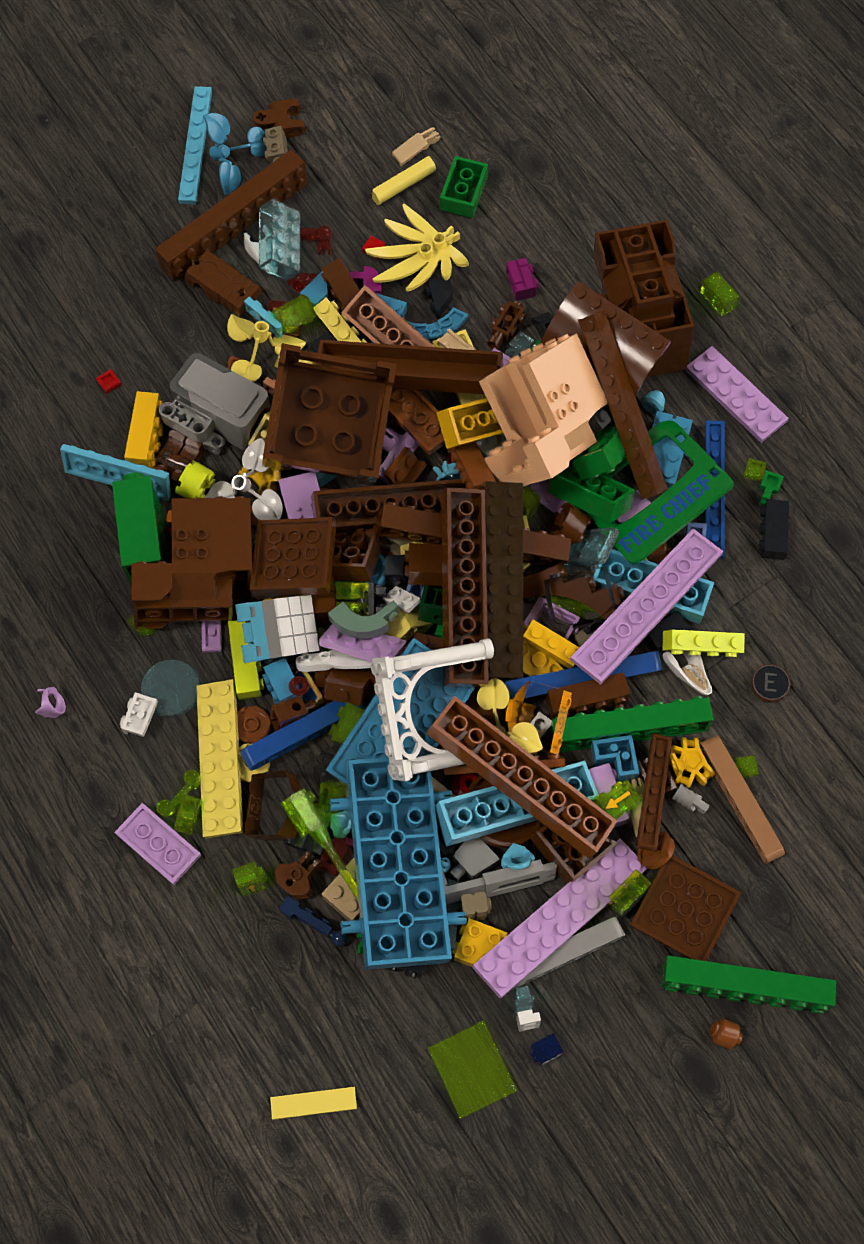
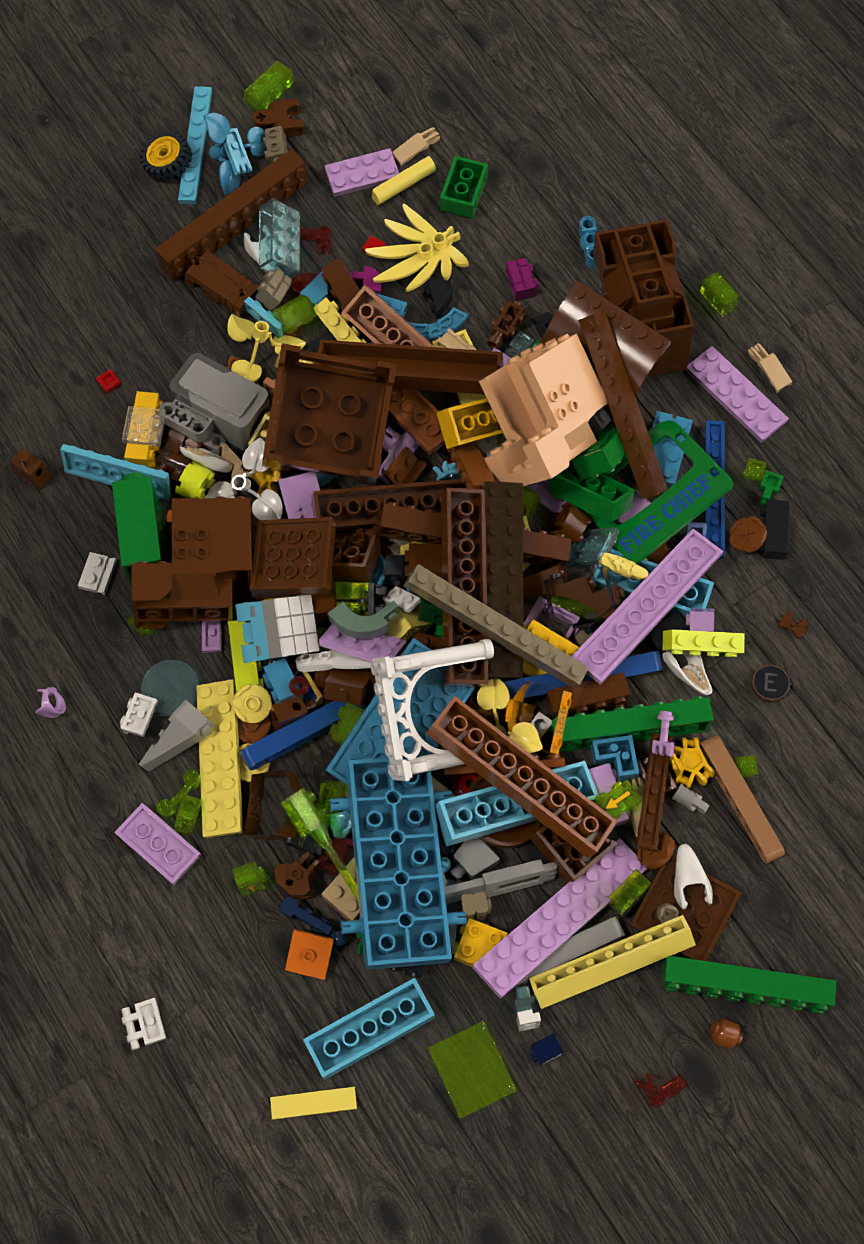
(26, 466): none -> reddish brown torso
(97, 573): none -> white plate
(144, 426): none -> clear plate
(149, 1020): none -> white plate
(165, 156): none -> wheel
(186, 729): none -> light grey wedge
(207, 459): none -> white animal
(230, 456): none -> tan arm
(237, 153): none -> medium azure hinge
(252, 703): none -> light yellow tile
(269, 86): none -> clear neon green brick
(273, 288): none -> dark tan brick
(309, 954): none -> orange plate
(361, 172): none -> lavender plate
(369, 1028): none -> medium azure brick
(496, 626): none -> dark tan brick
(517, 854): medium azure piece -> none
(588, 235): none -> dark azure piece
(612, 961): none -> light yellow brick
(622, 566): none -> light yellow hinge
(653, 401): medium azure cone -> none
(663, 746): none -> lavender hinge
(666, 912): none -> dark tan tile
(669, 1089): none -> clear red bar
(689, 872): none -> white animal
(700, 619): none -> lavender brick
(748, 534): none -> dark orange tile
(771, 366): none -> tan arm
(798, 629): none -> reddish brown piece

